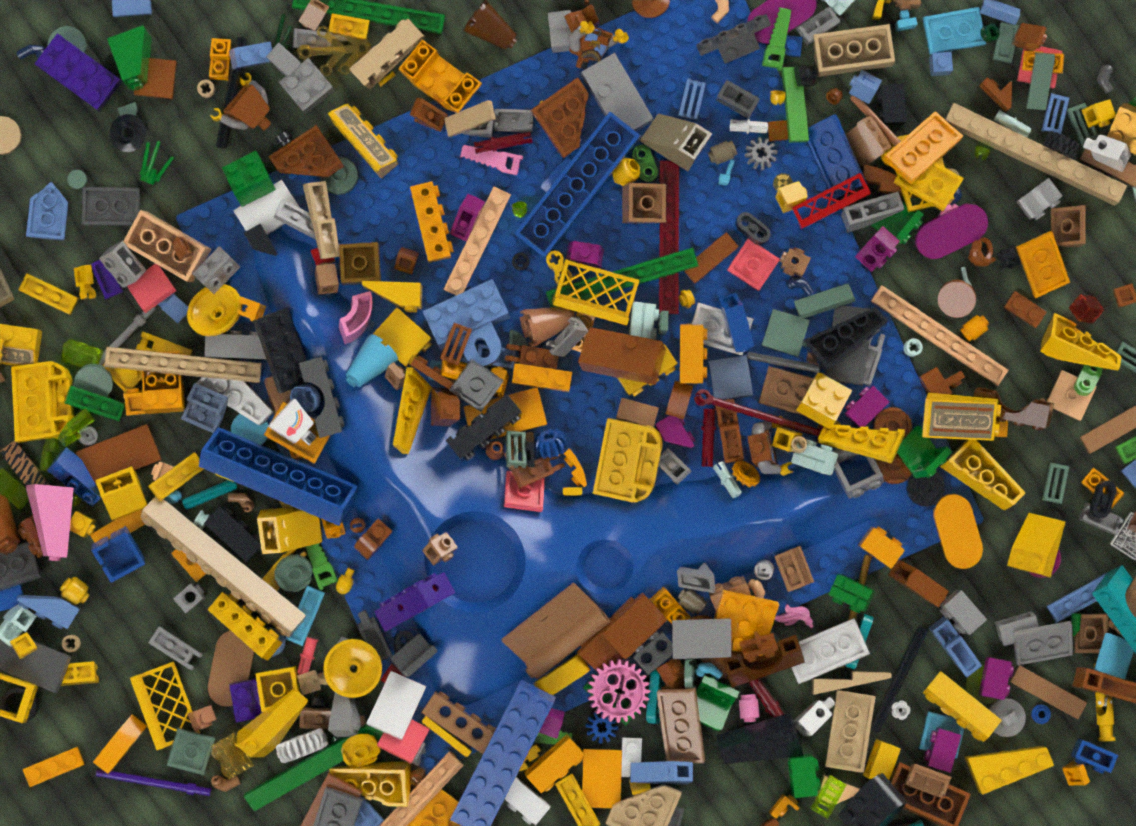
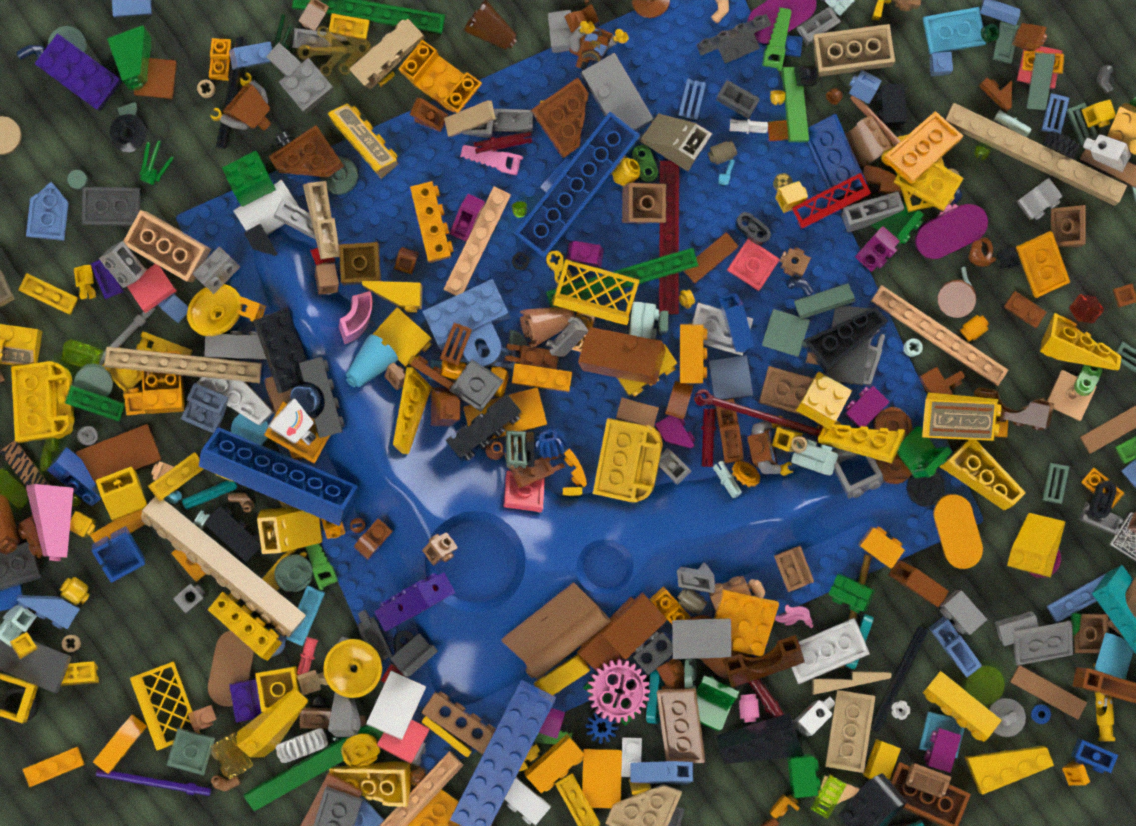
(70, 432): clear neon green slope -> none
(174, 647): light grey hinge -> none
(181, 248): dark orange slope -> none
(345, 582): yellow cylinder -> none
(703, 668): medium azure arm -> none
(754, 155): light grey gear -> none
(758, 645): dark orange hips -> none
(764, 569): light grey tile -> none
(784, 362): dark grey bar -> none
(905, 21): medium azure tile -> none
(995, 678): magenta brick -> none

